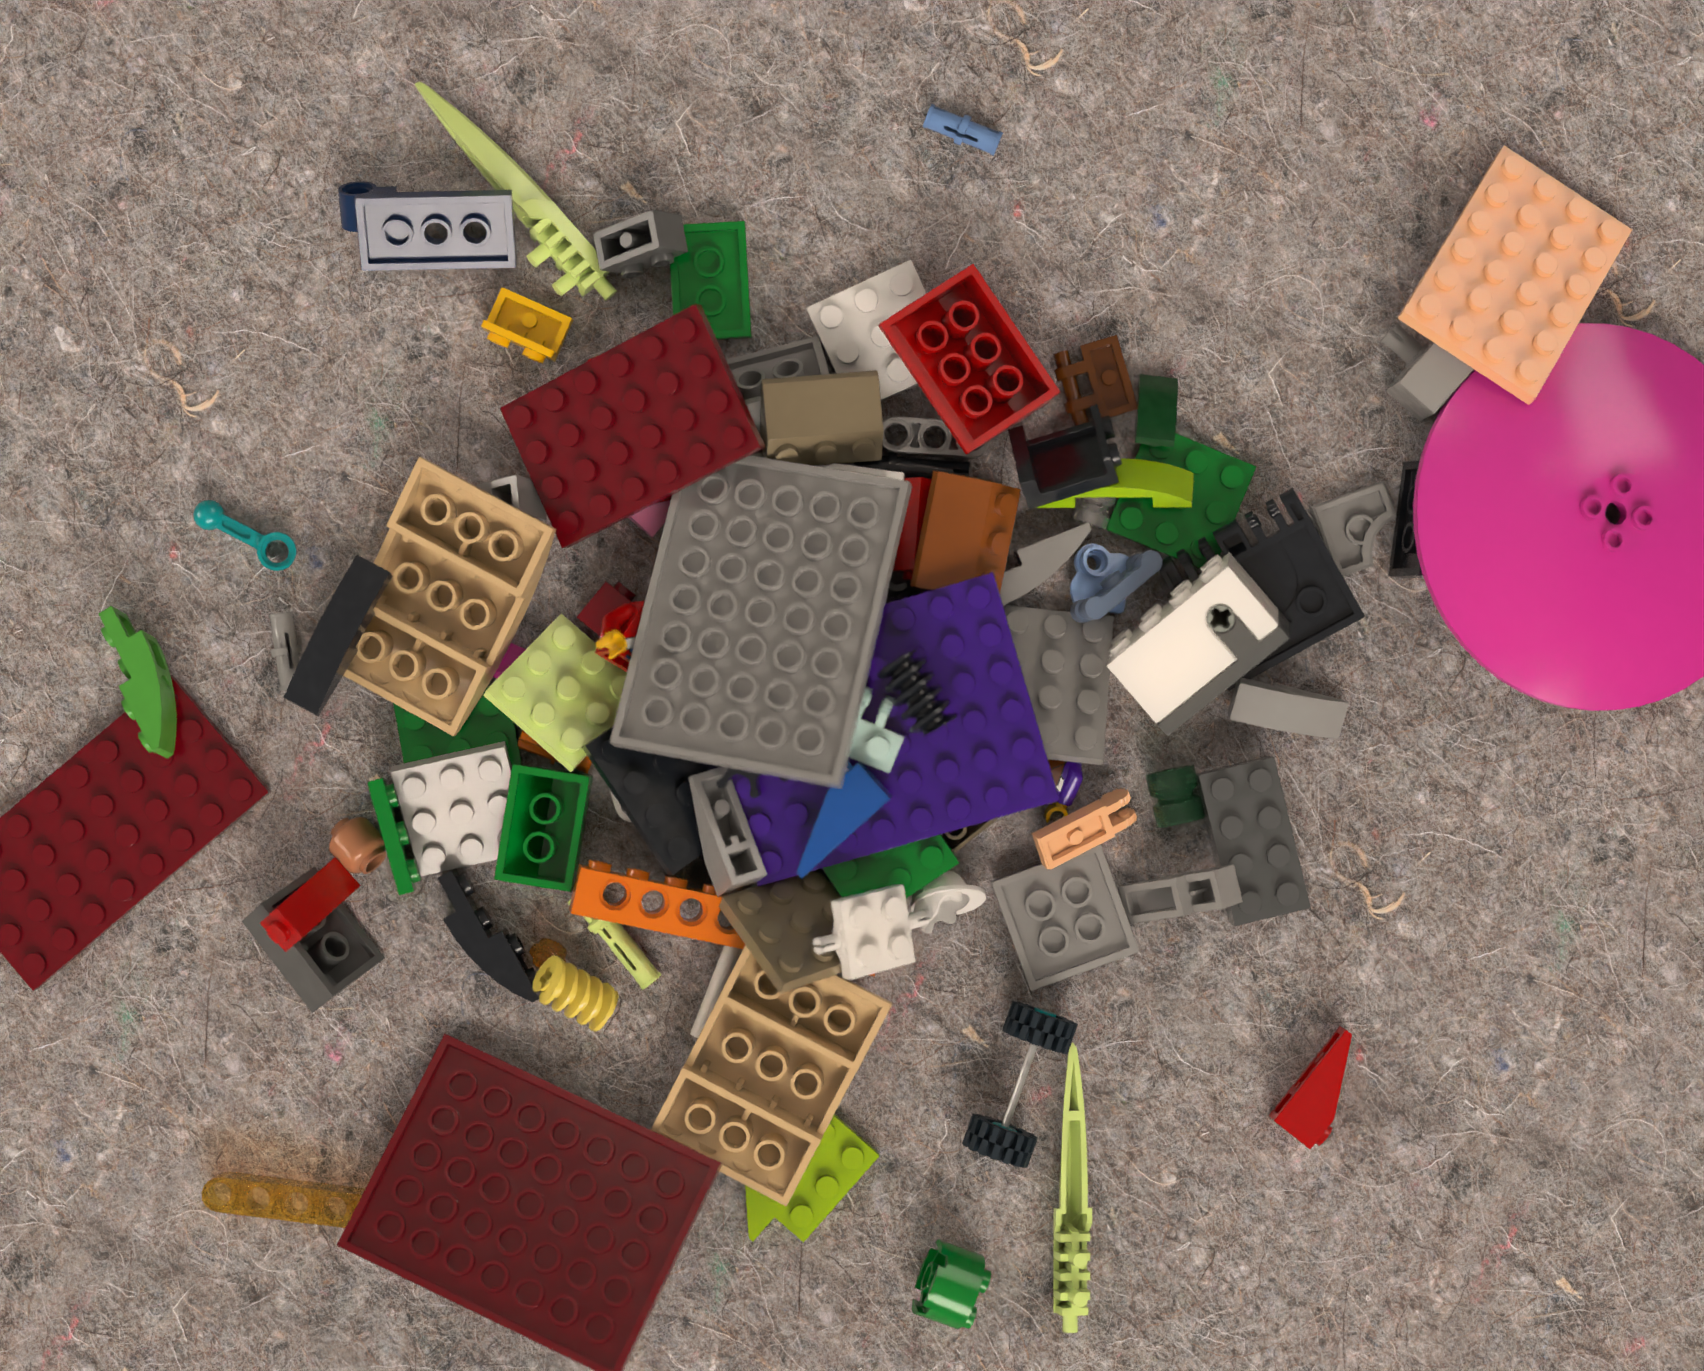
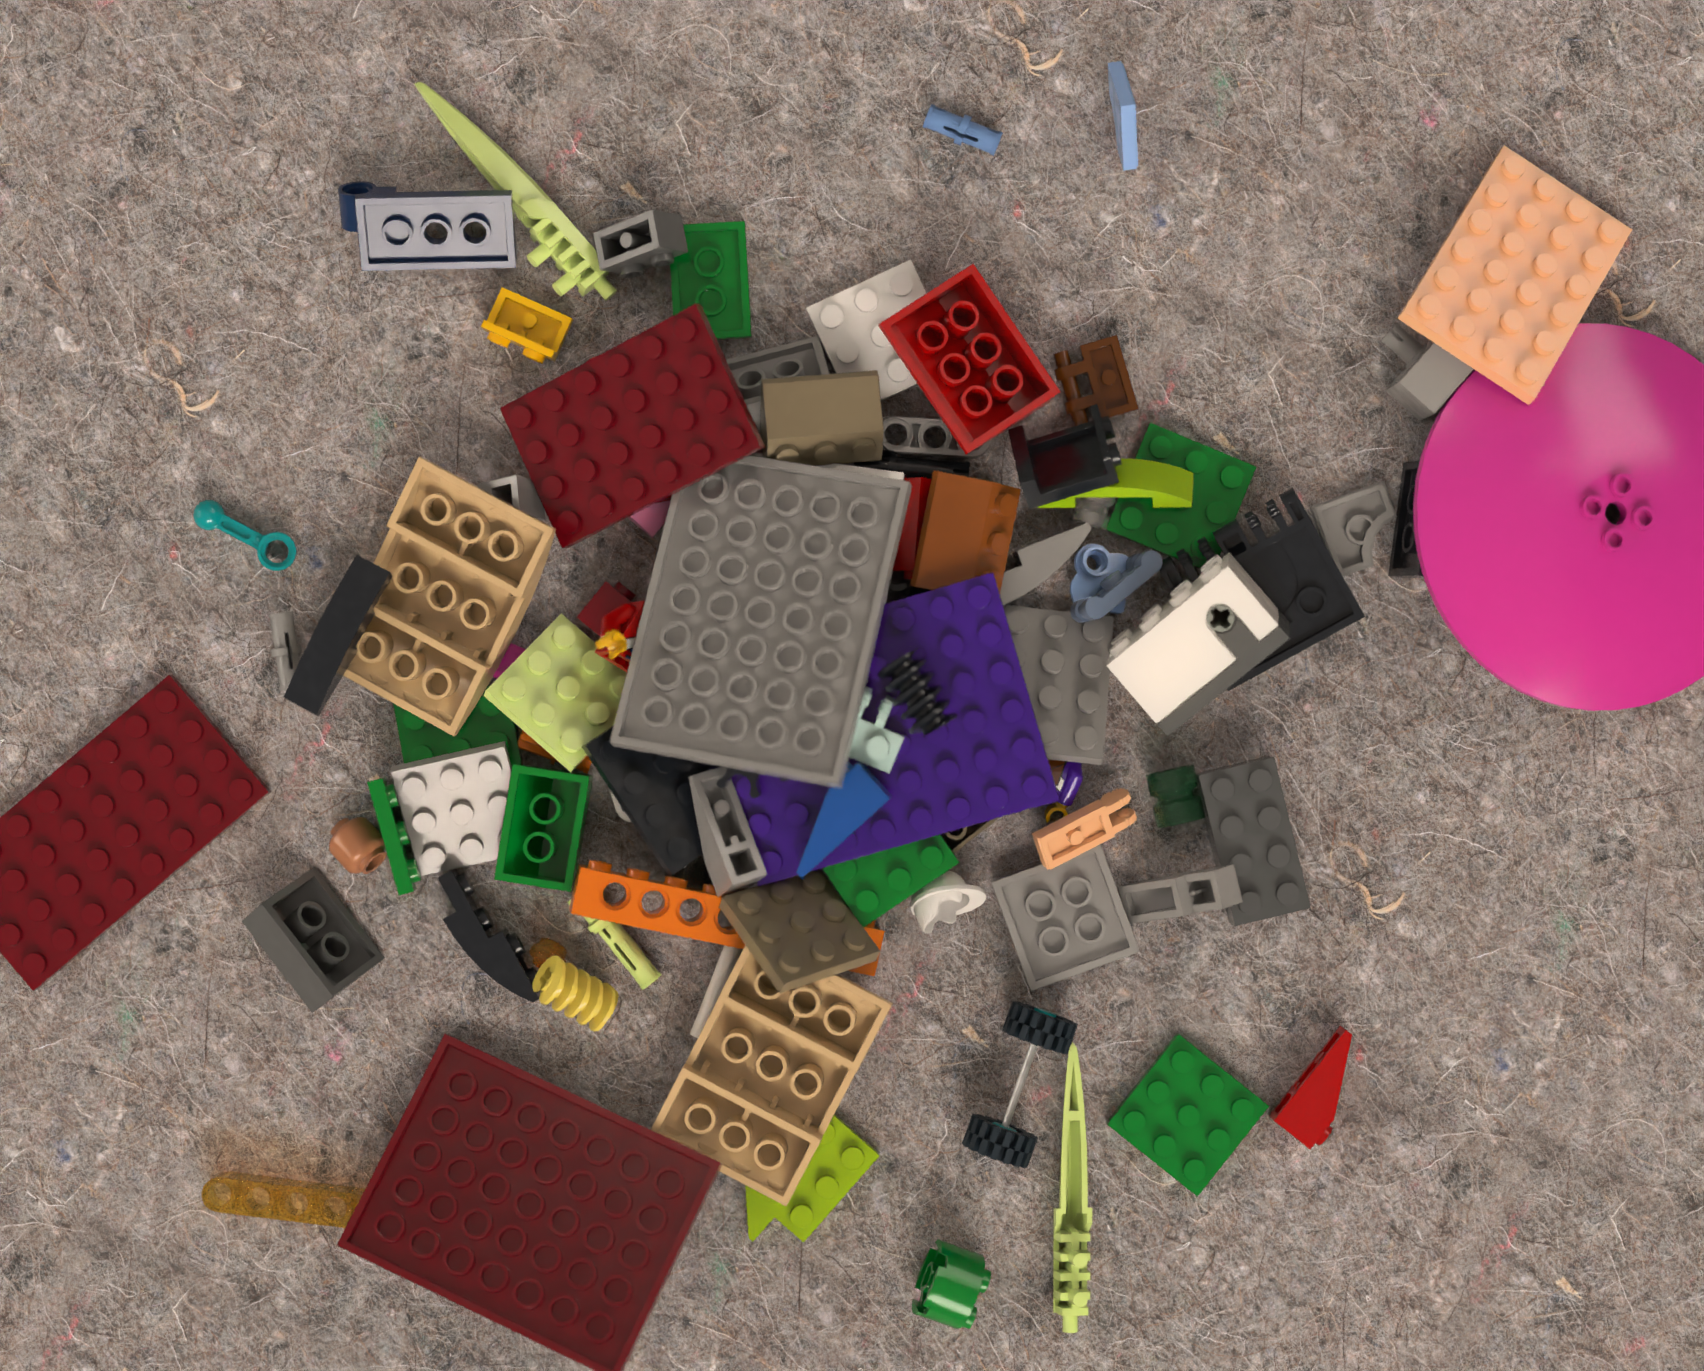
(150, 688): bright green slope -> none
(309, 904): red brick -> none
(872, 931): white plate -> none
(1124, 115): none -> light blue tile
(1156, 411): dark green slope -> none
(1187, 1114): none -> green plate
(1287, 709): light grey slope -> none

